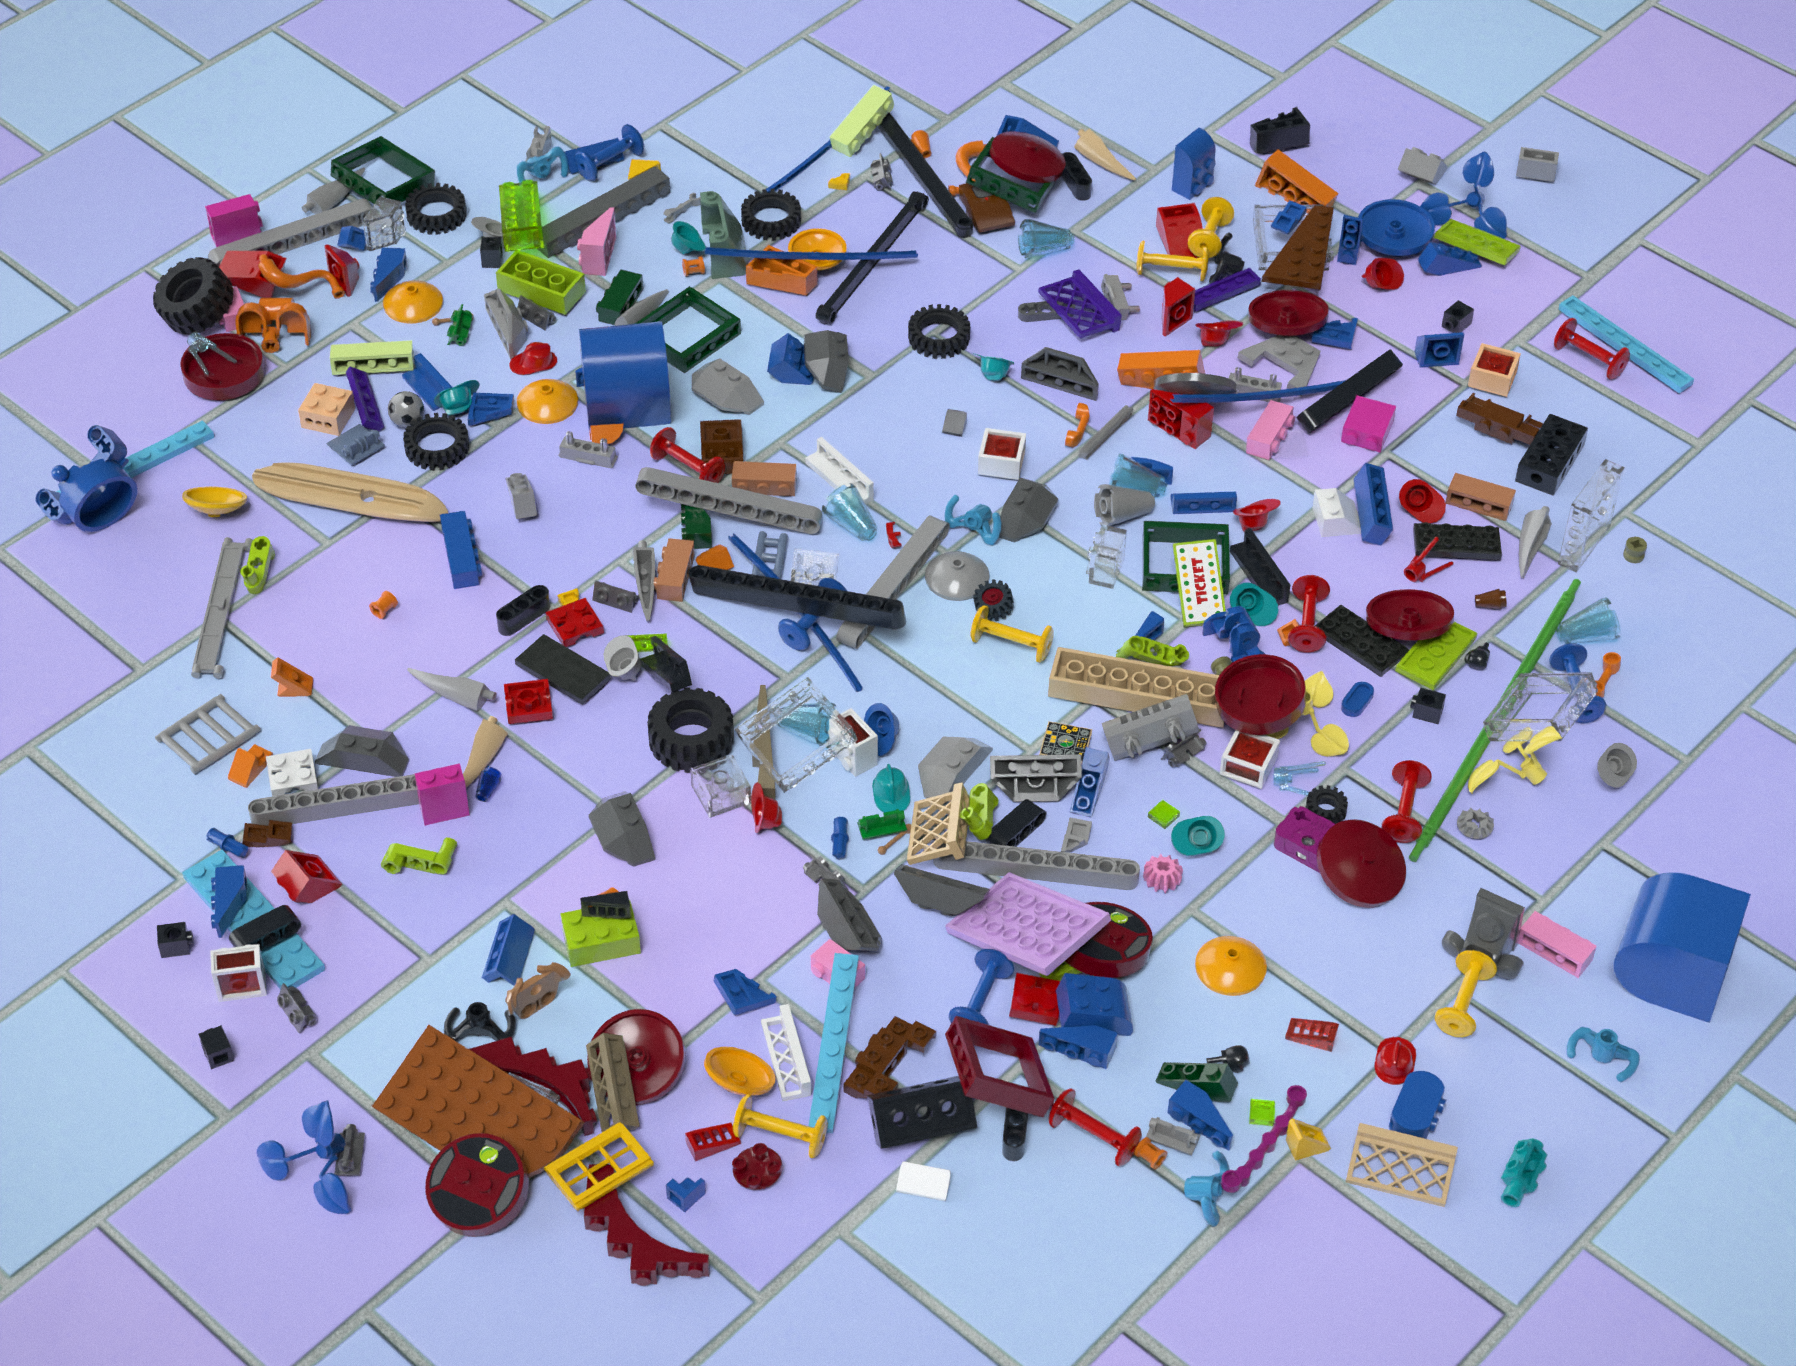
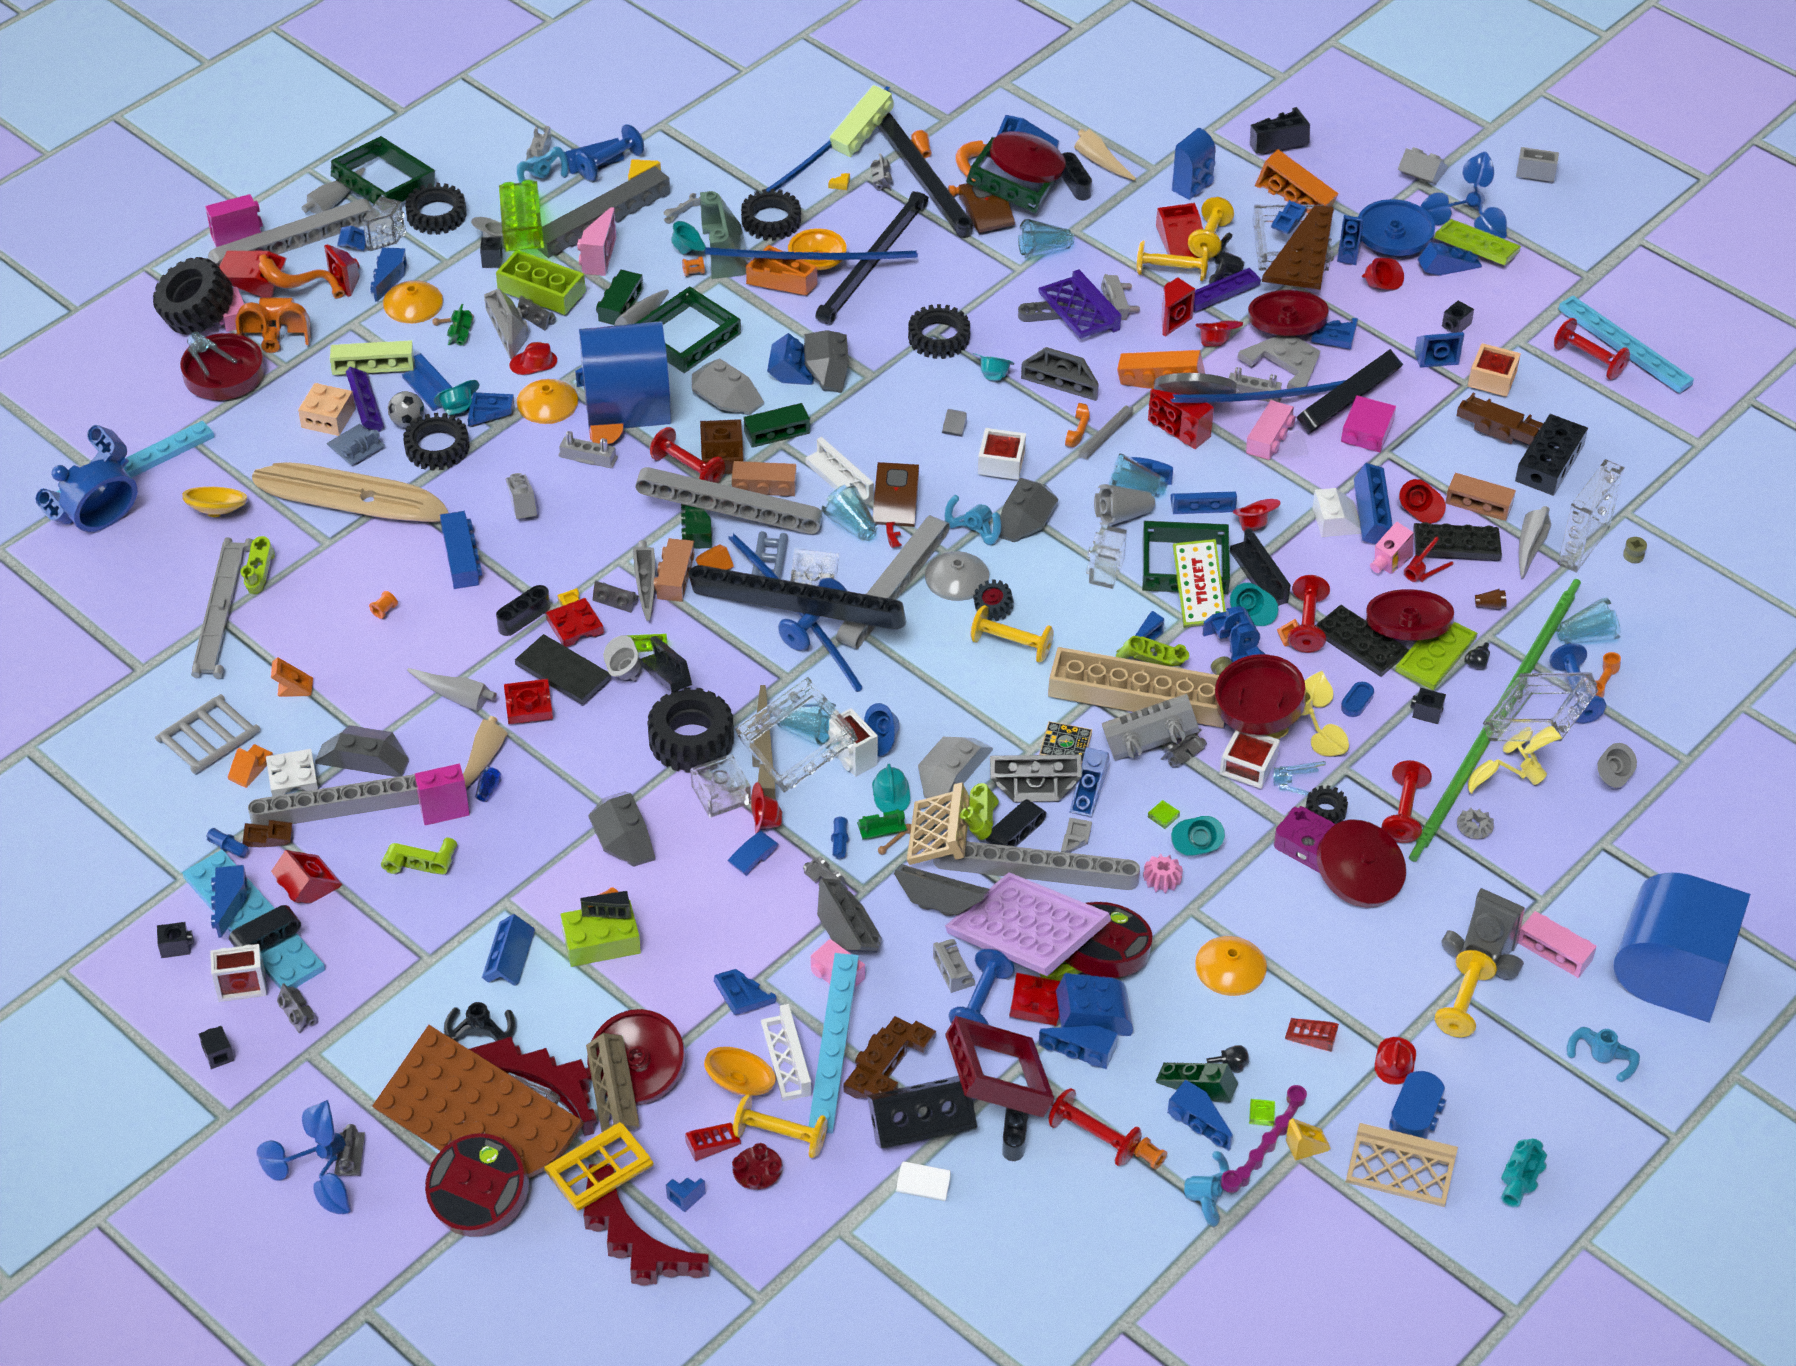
(537, 991): medium nougat piece -> none
(752, 851): none -> blue slope
(776, 425): none -> dark green brick
(896, 494): none -> reddish brown slope
(952, 966): none -> light grey hinge
(1172, 1136): light grey hinge -> none
(1393, 549): none -> bright pink torso

